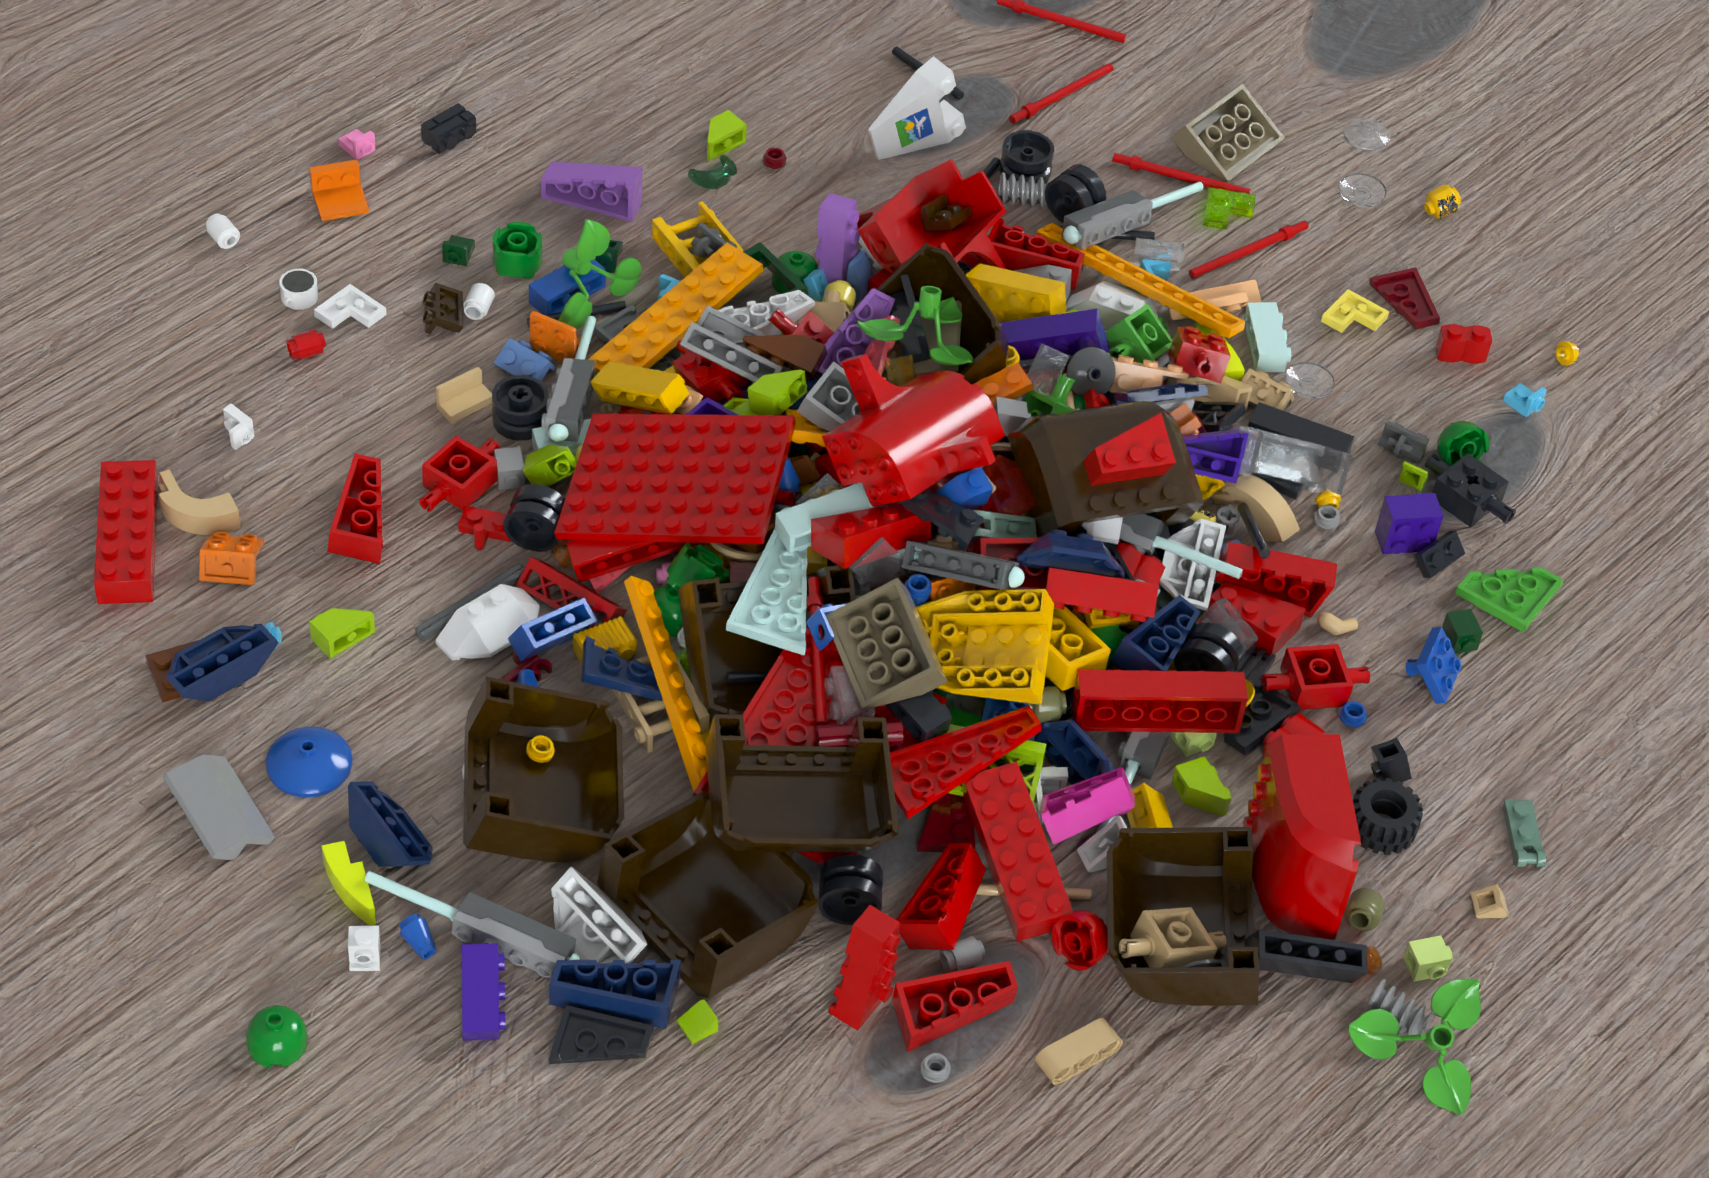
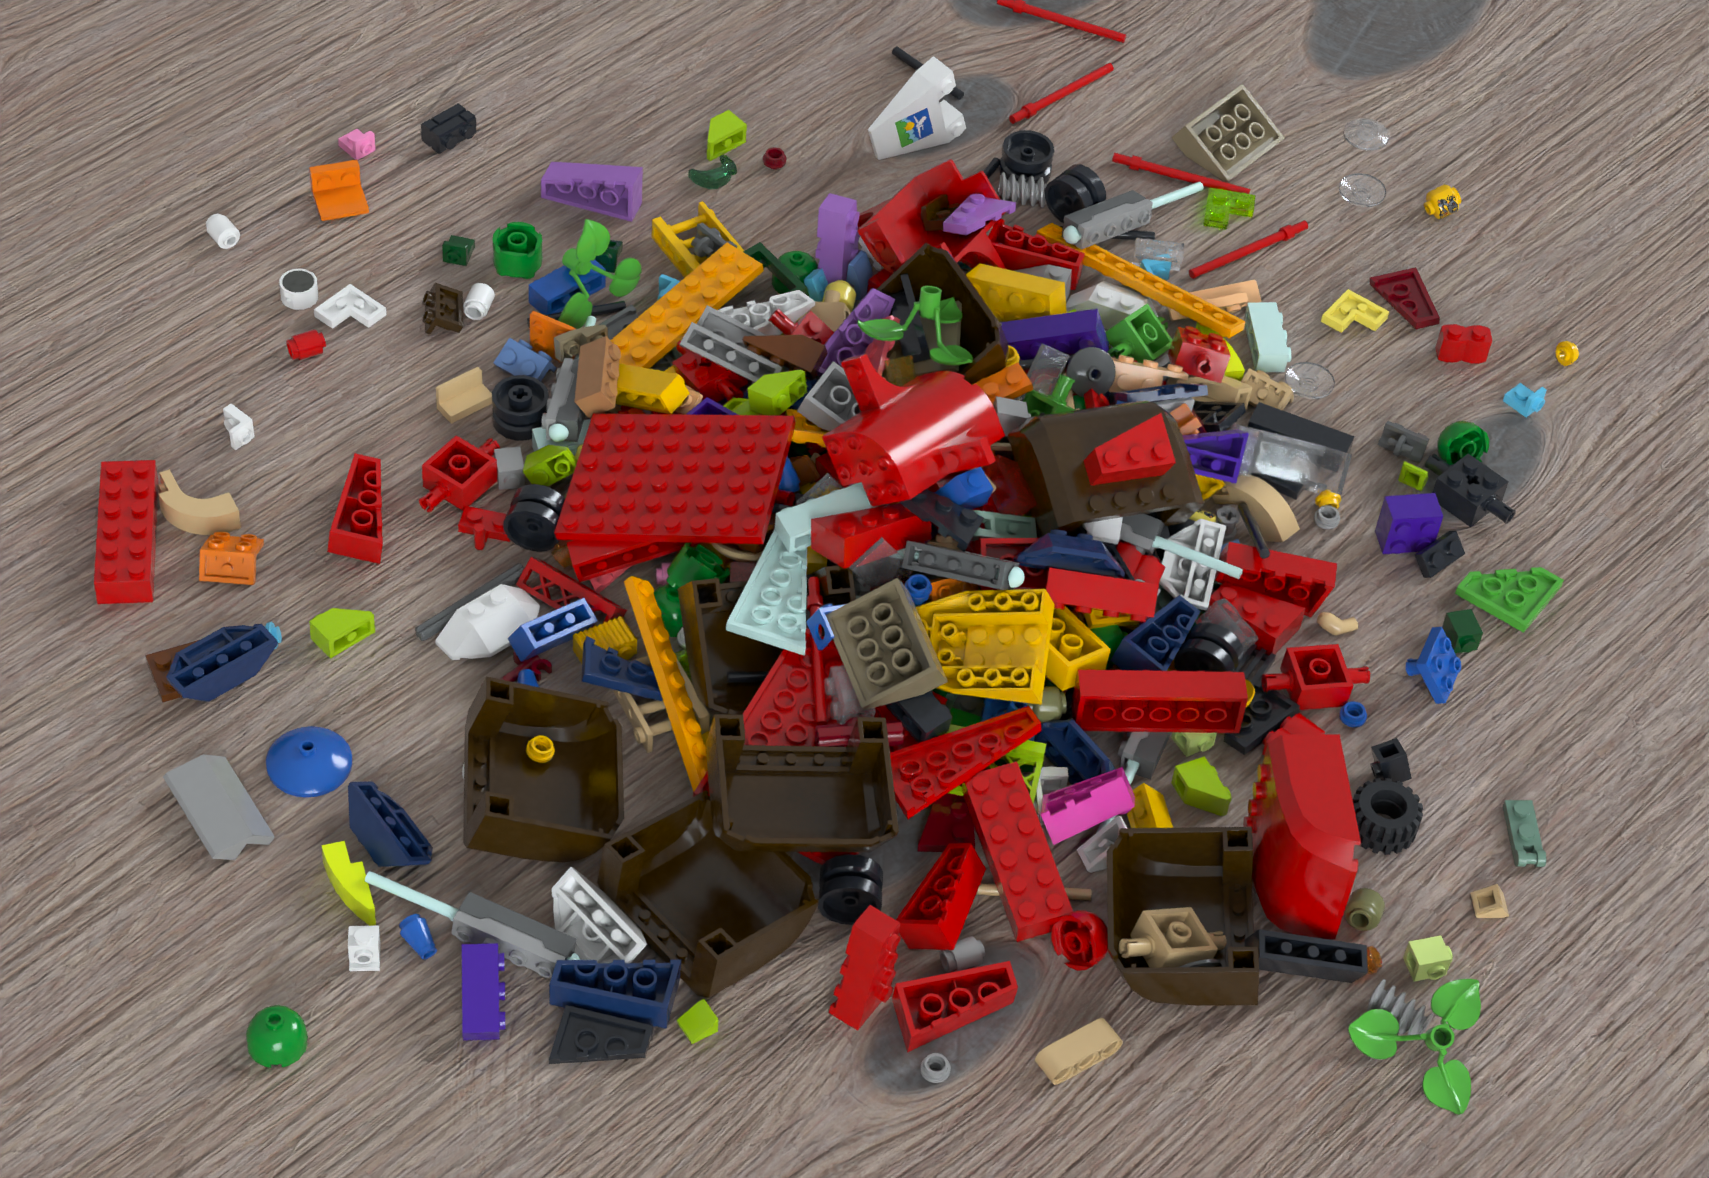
(569, 343): none -> dark tan slope
(597, 376): none -> medium nougat brick
(974, 212): none -> medium lavender wing

